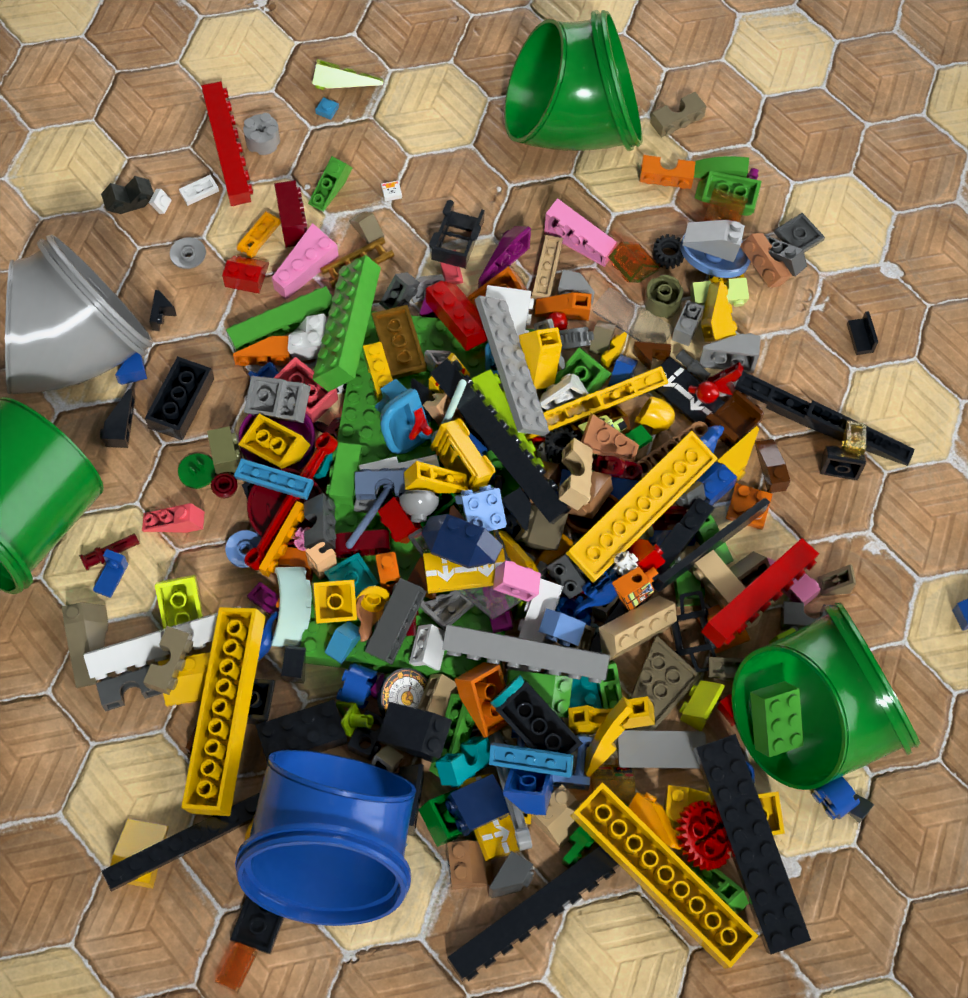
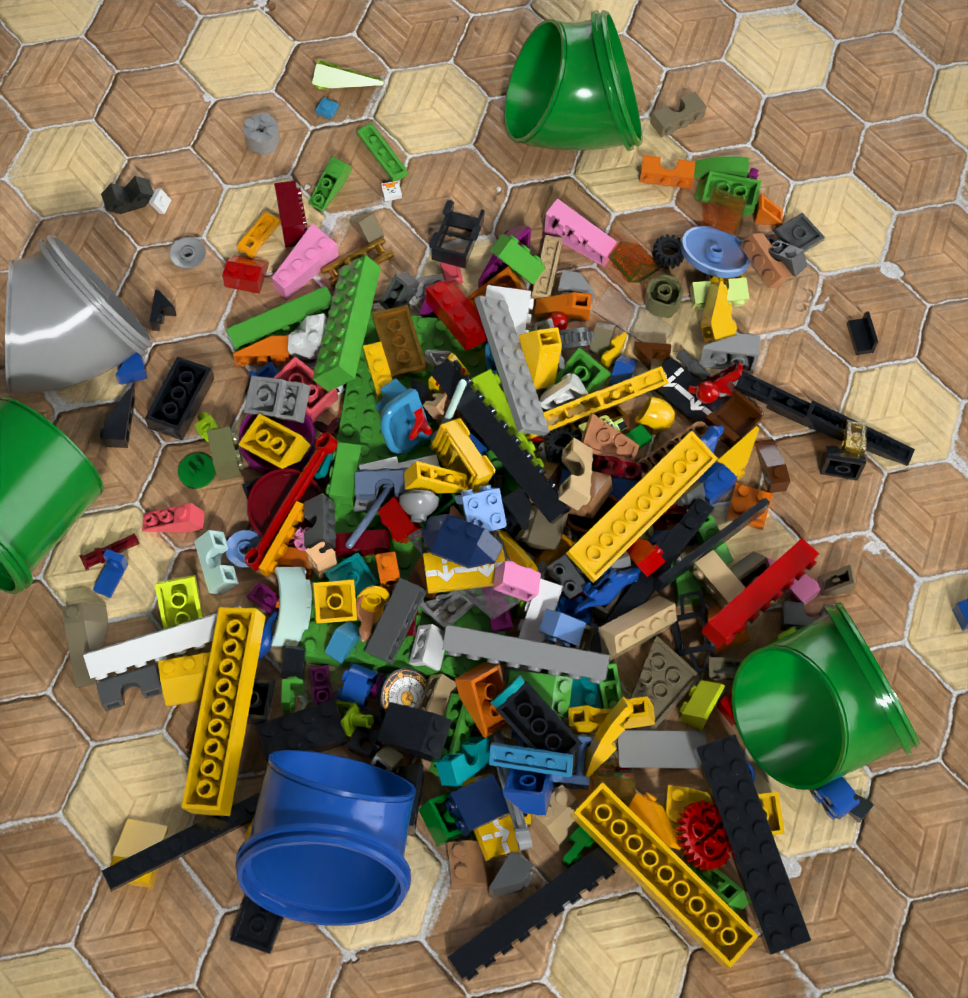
(164, 677): dark tan arch -> none
(199, 190): white plate -> none
(205, 424): none -> lime bracket
(210, 550): none -> light aqua arch
(224, 485): dark red brick -> none
(226, 144): red brick -> none
(236, 967): clear orange brick -> none
(274, 479): dark azure plate -> none
(290, 688): none -> bright green bracket
(320, 684): none -> magenta slope
(382, 152): none -> bright green plate
(518, 258): none -> bright green brick
(625, 563): white gear -> none
(635, 586): orange torso -> none
(687, 323): light grey slope -> none
(715, 238): light grey slope -> none
(768, 212): none -> orange slope
(777, 719): bright green brick -> none

